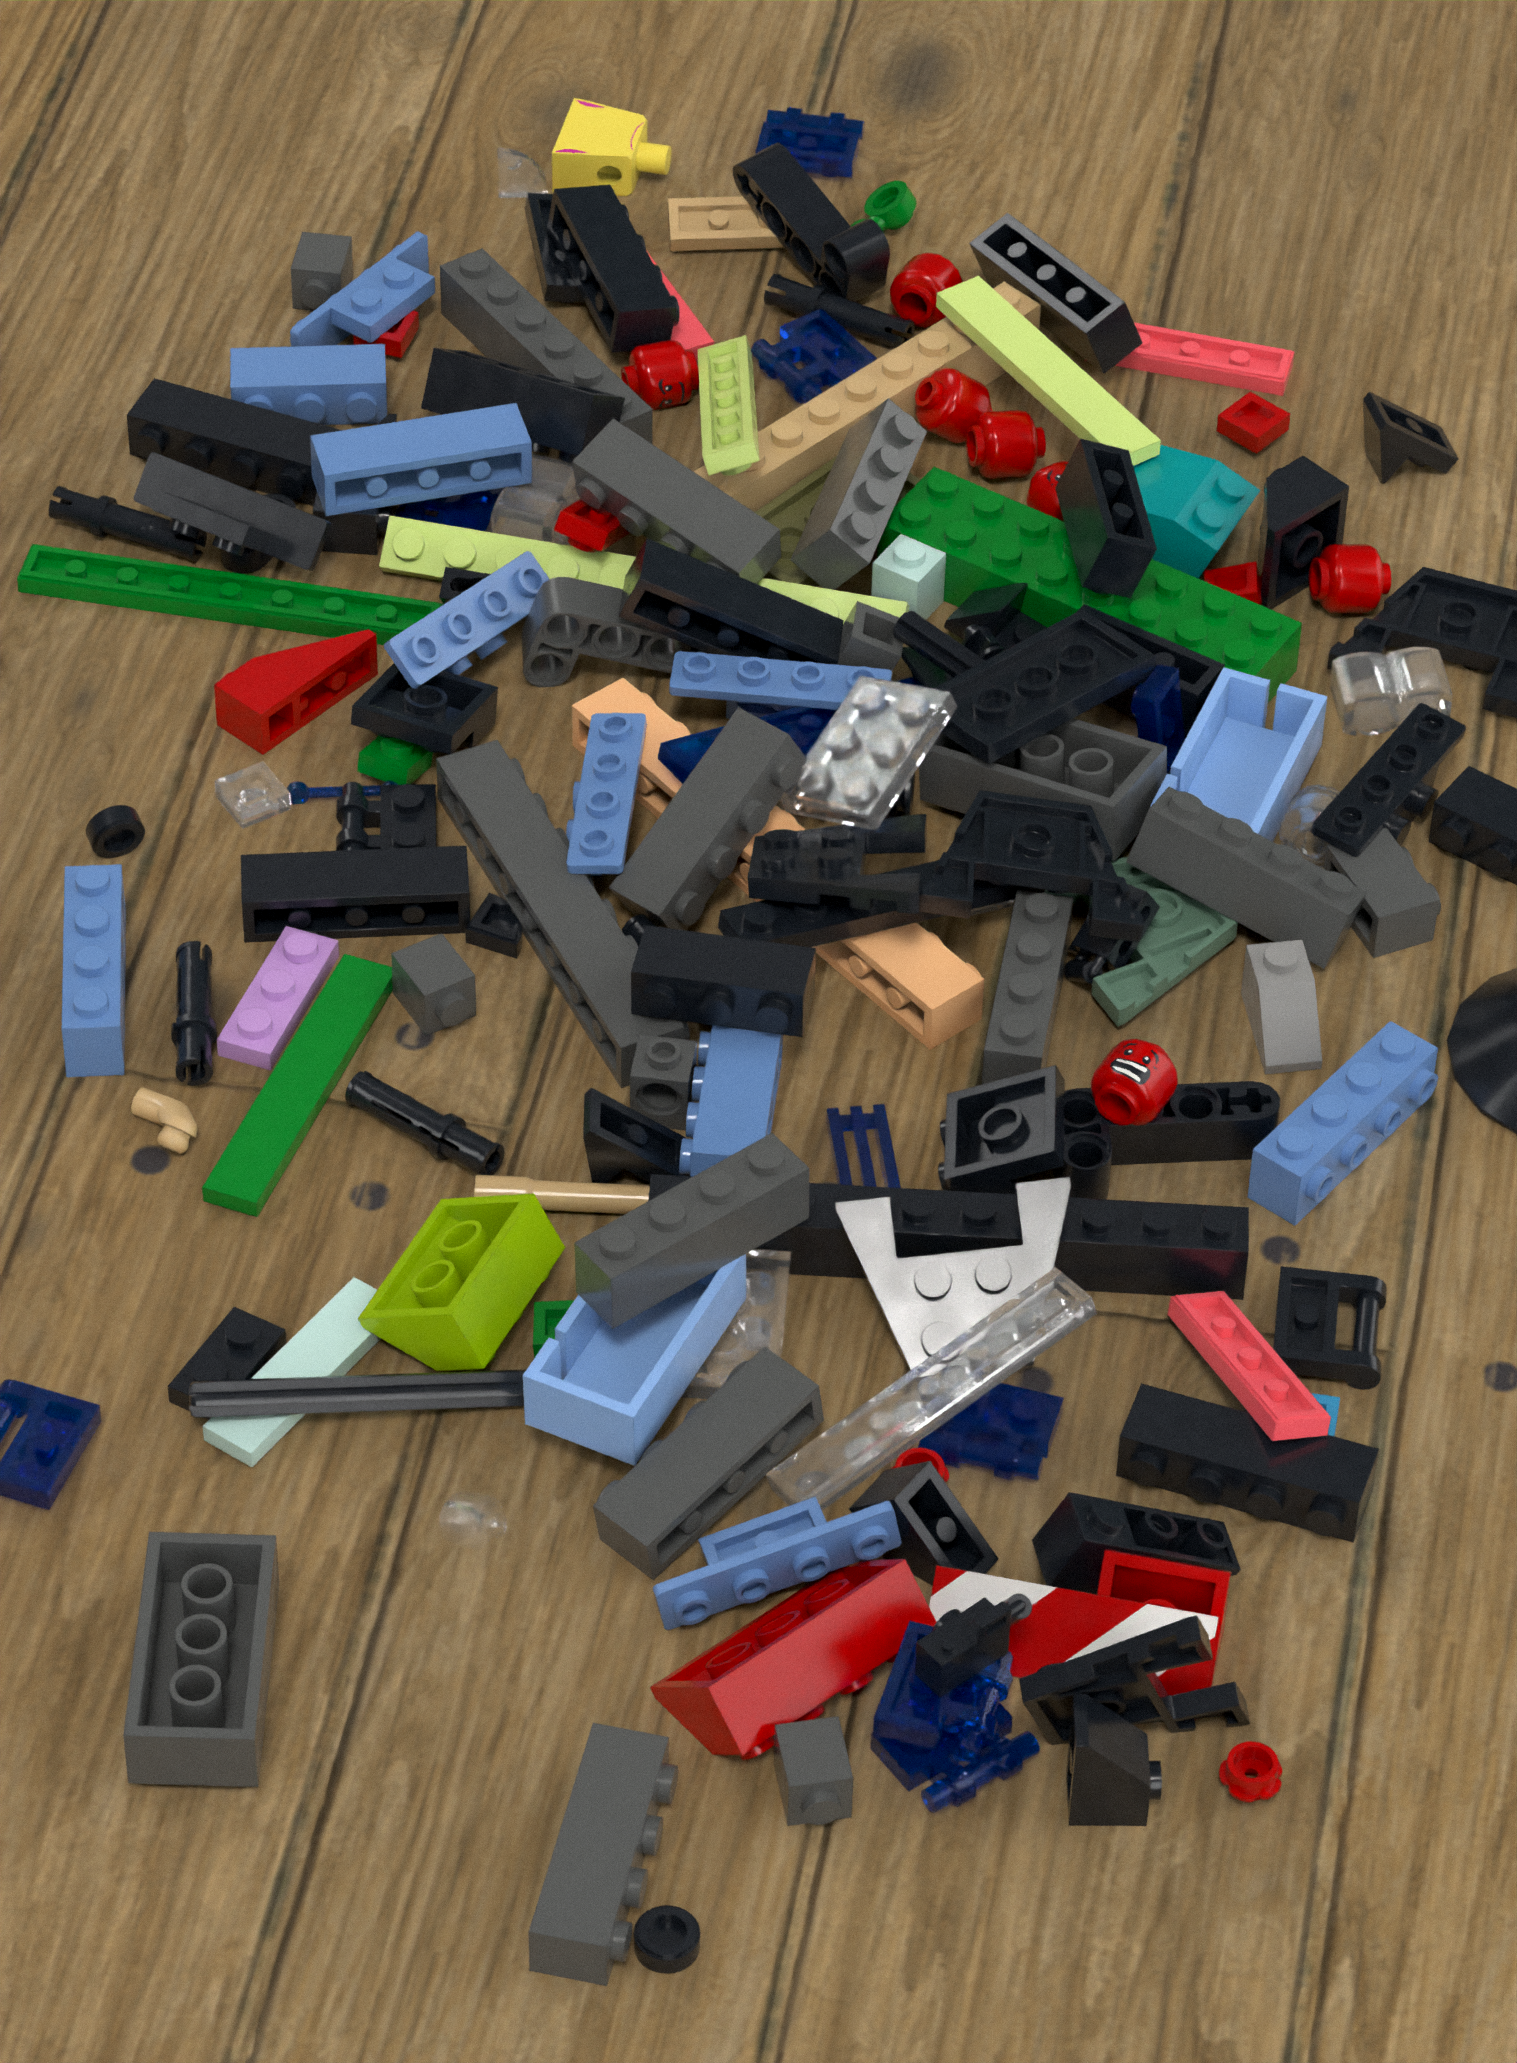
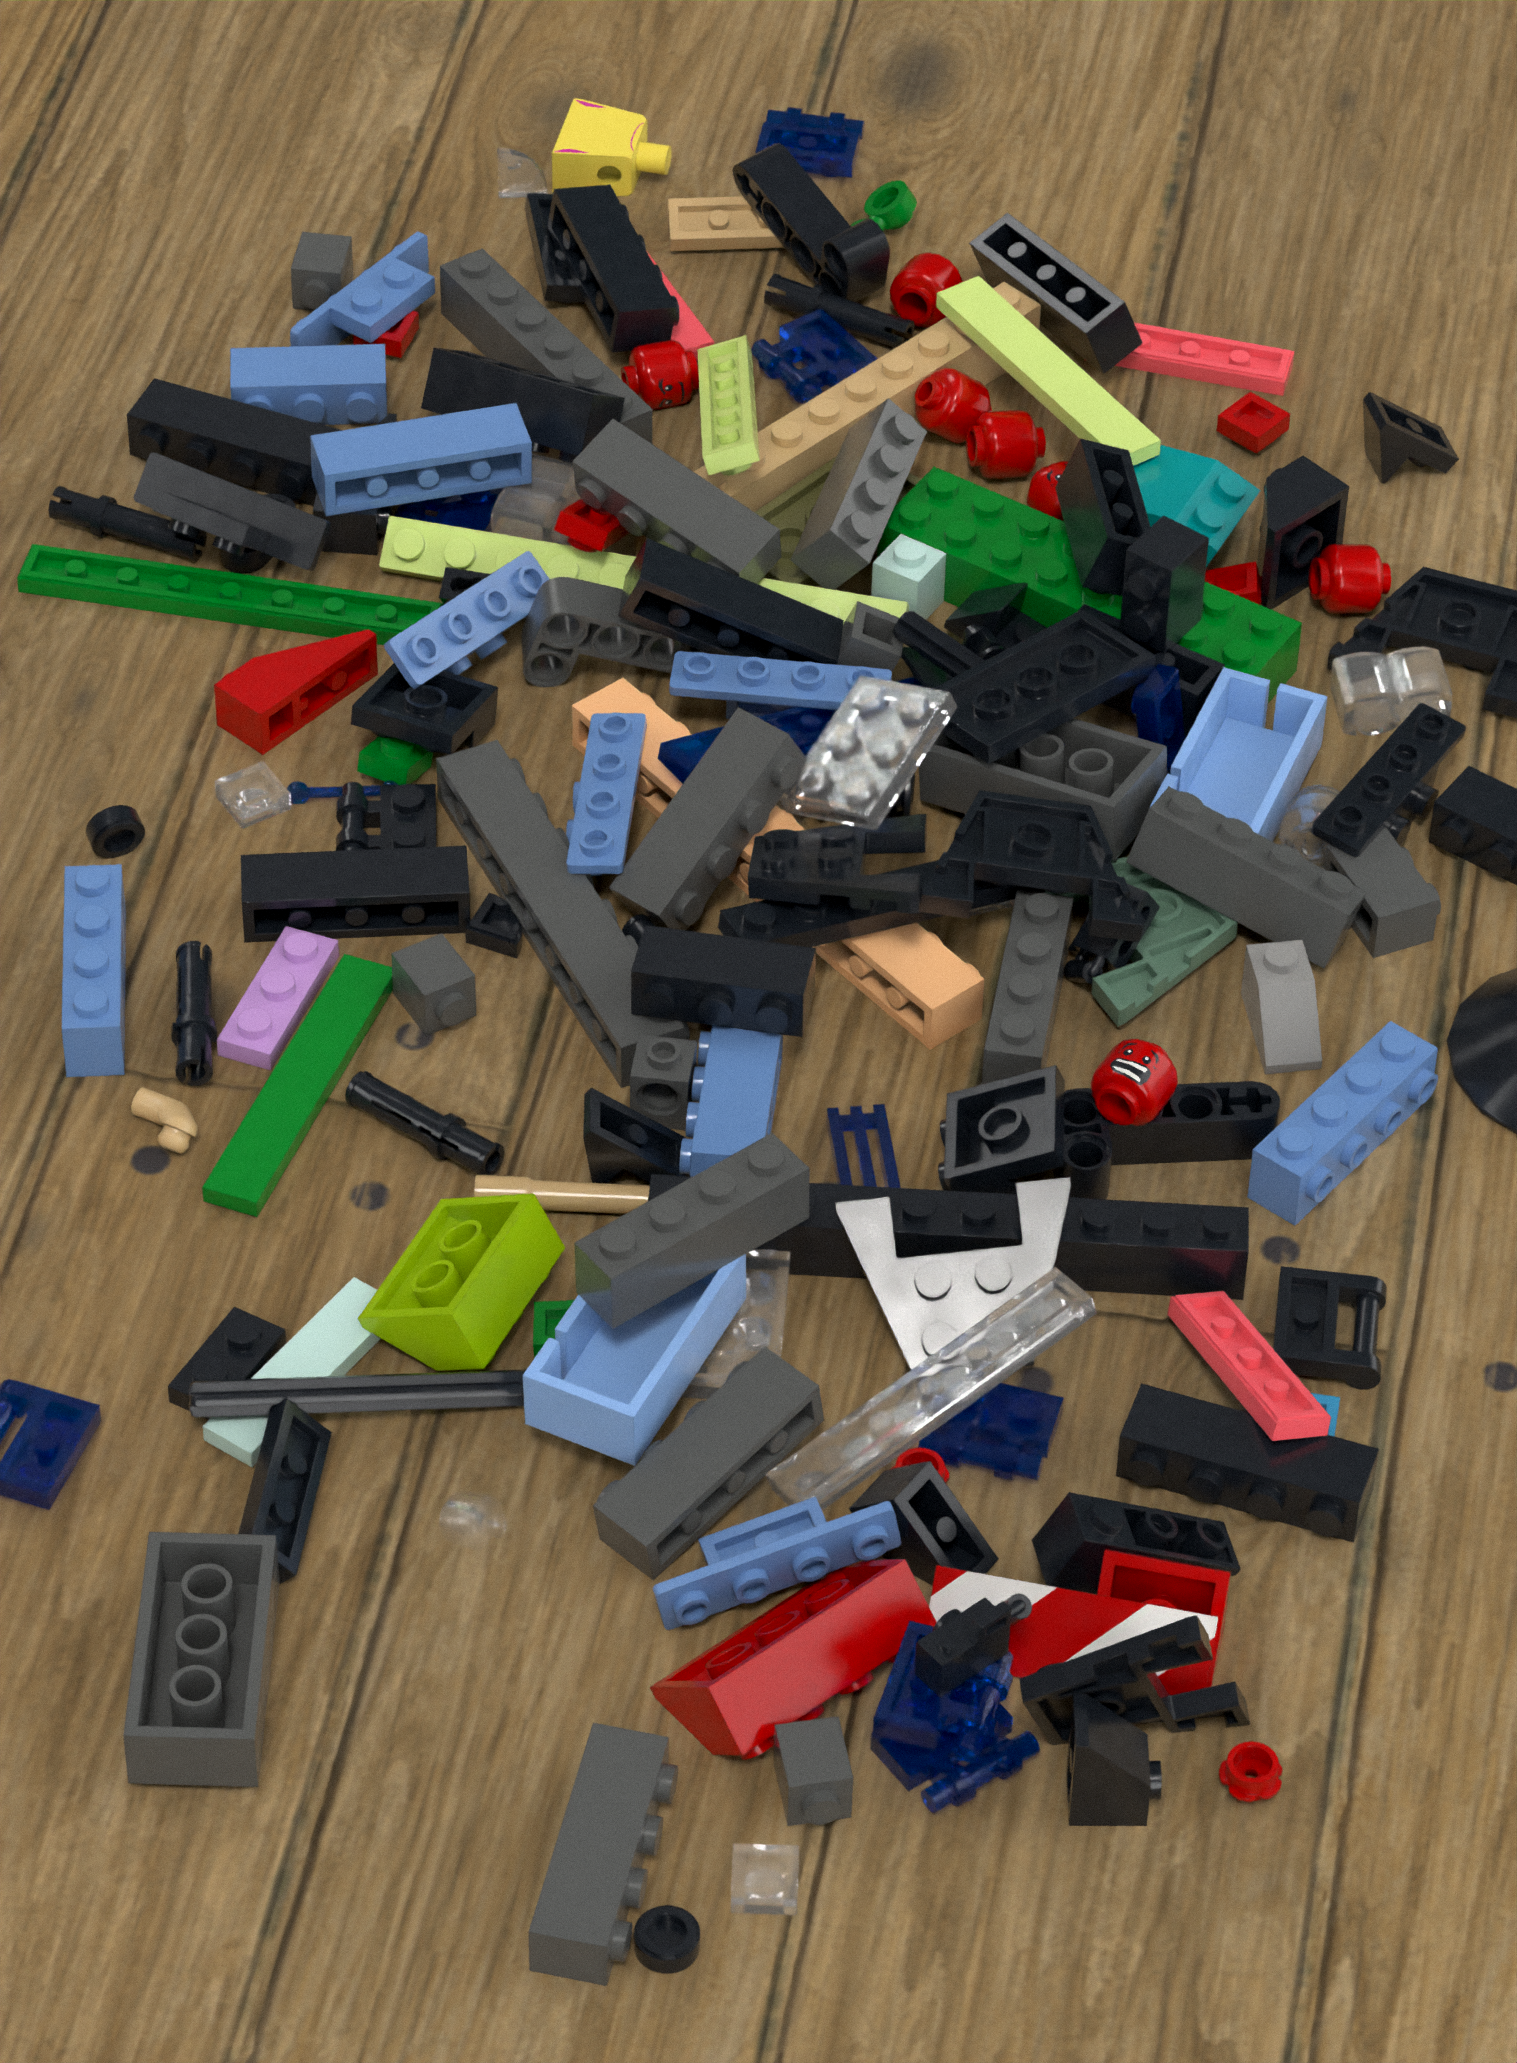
(286, 1482): none -> black plate
(764, 1879): none -> clear plate
(1163, 584): none -> black brick

